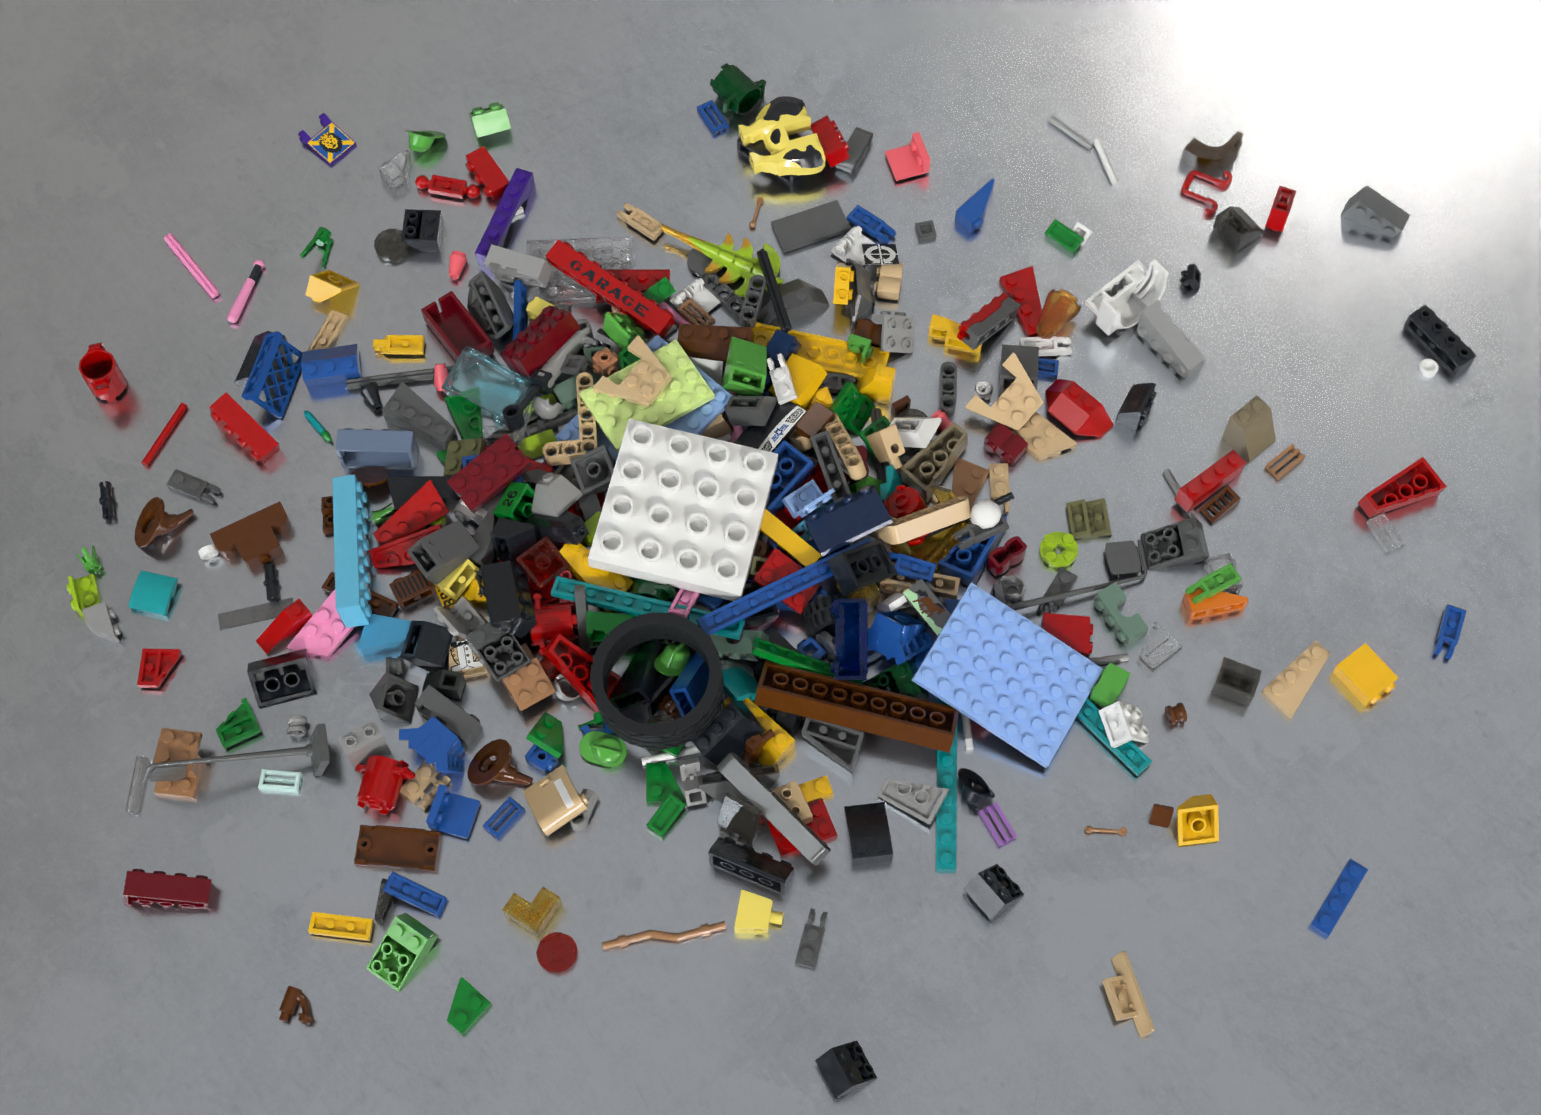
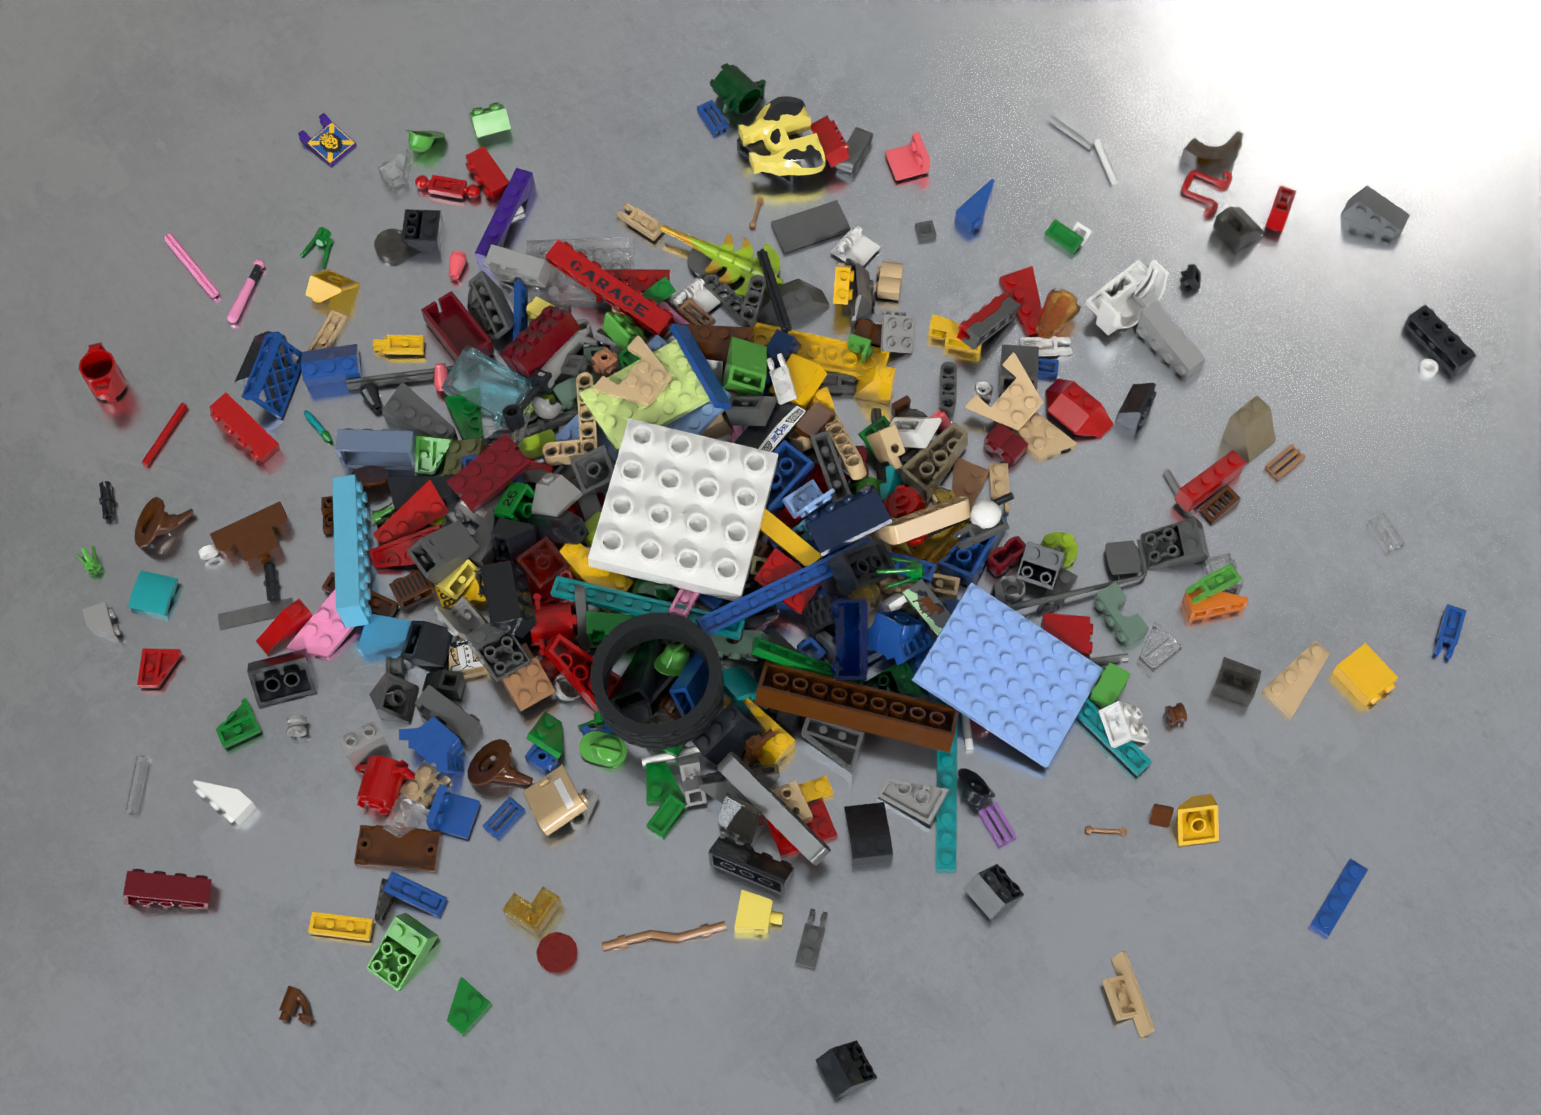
(84, 592): lime bracket -> none
(177, 746): medium nougat bracket -> none
(192, 486): dark grey hinge -> none
(229, 800): none -> white slope
(298, 775): light aqua tile -> none
(316, 749): dark grey piece -> none
(405, 816): none -> clear wing
(430, 453): none -> bright green wing
(700, 366): none -> blue tile
(852, 408): green slope -> none
(871, 224): blue hinge -> none
(880, 254): sticker -> none
(914, 570): none -> green plant
(1041, 565): none -> slope
(1089, 518): olive slope -> none
(1406, 487): red wedge -> none

